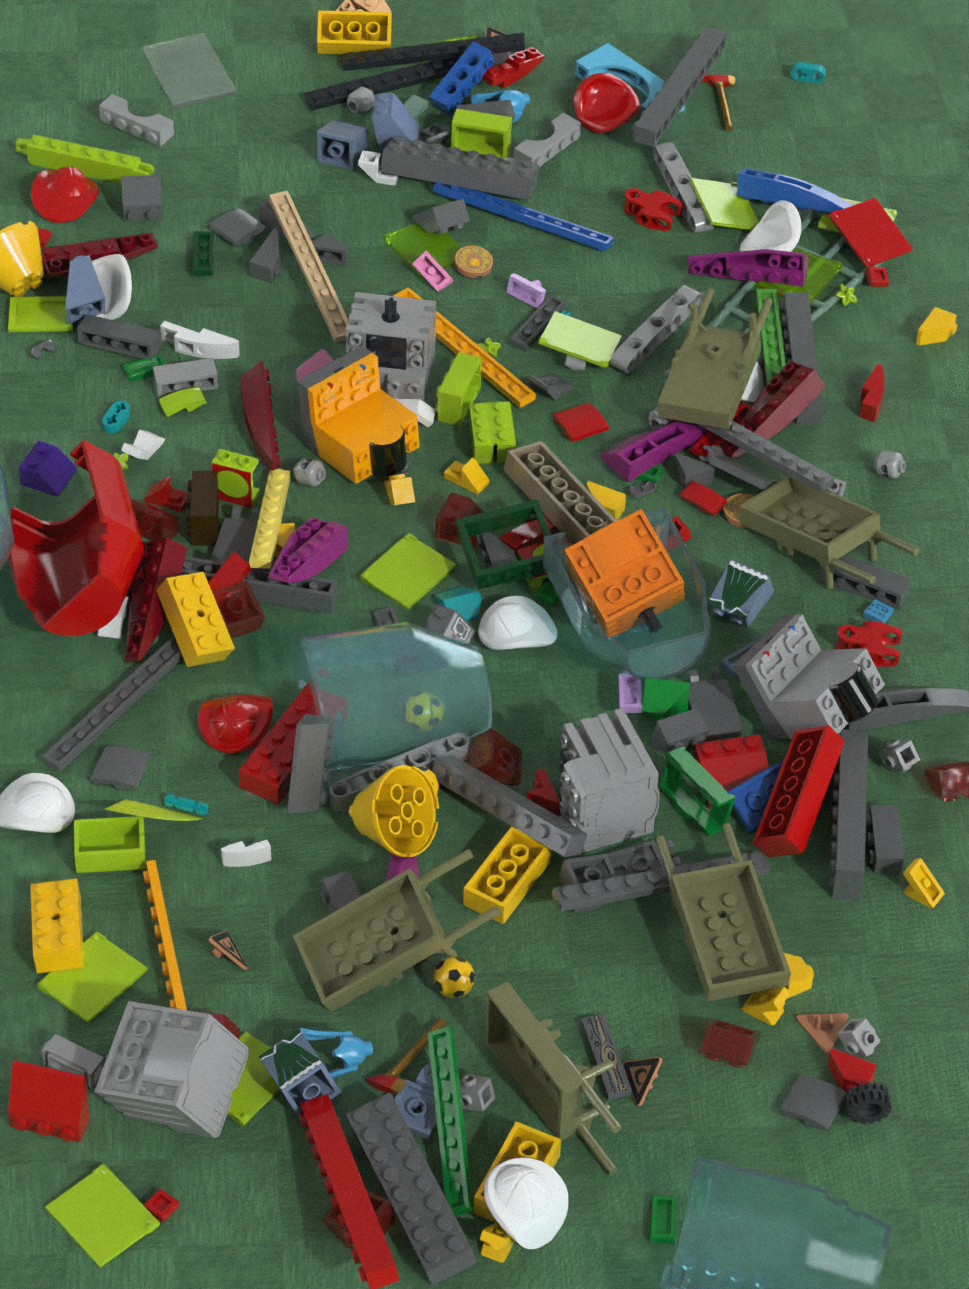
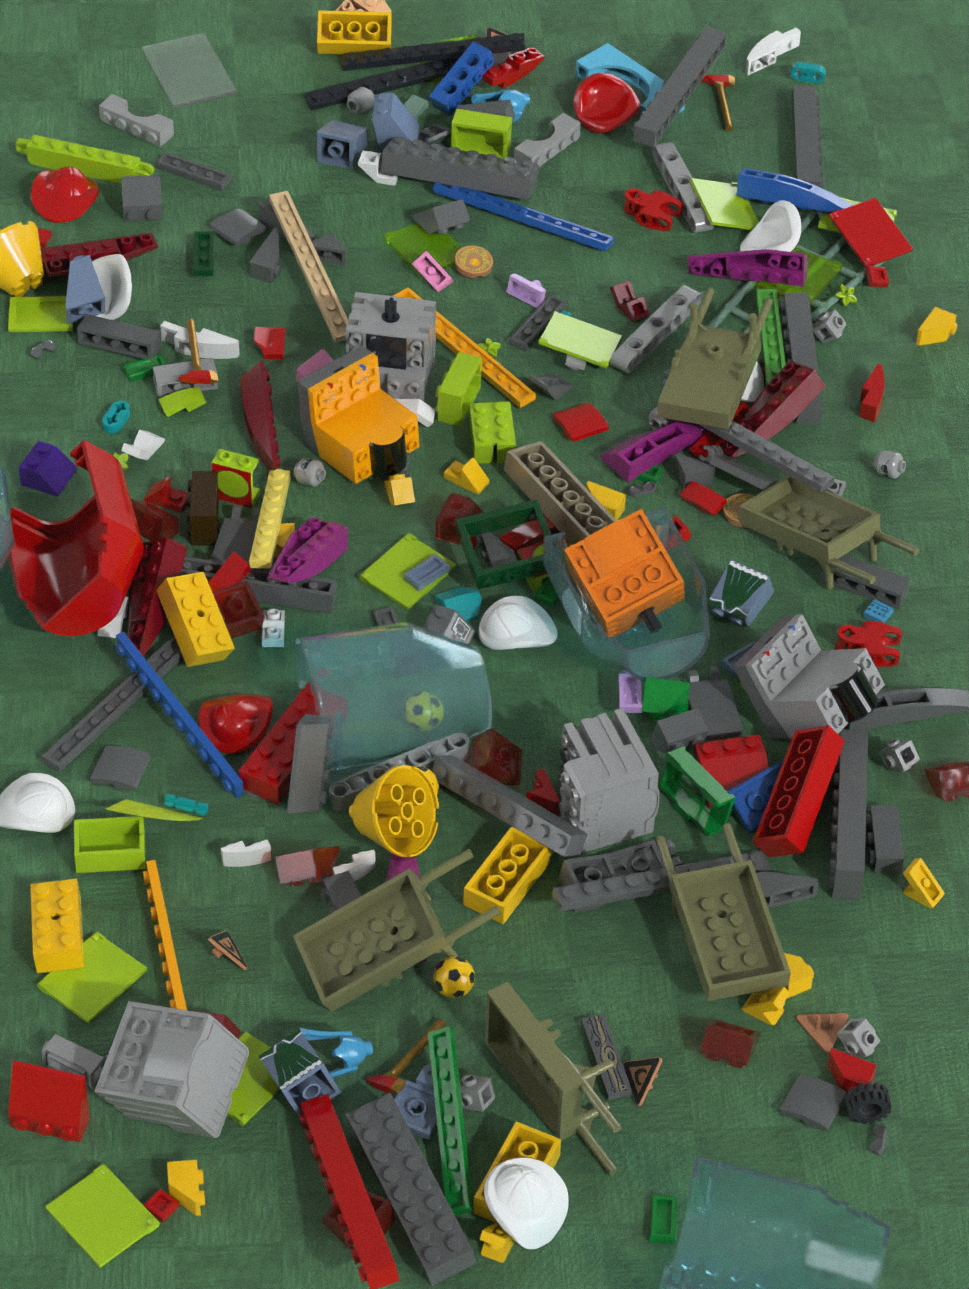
(182, 719): none -> blue plate
(184, 1184): none -> yellow slope
(193, 171): none -> dark grey tile
(197, 375): none -> piece
(271, 341): none -> red slope
(273, 628): none -> white slope
(306, 865): none -> clear red slope
(361, 865): none -> white slope
(426, 572): none -> sand blue tile
(627, 302): none -> dark red slope
(769, 48): none -> white slope
(786, 888): none -> dark grey slope
(807, 135): none -> dark grey brick
(829, 326): none -> light grey brick
(879, 1144): none -> dark grey piece

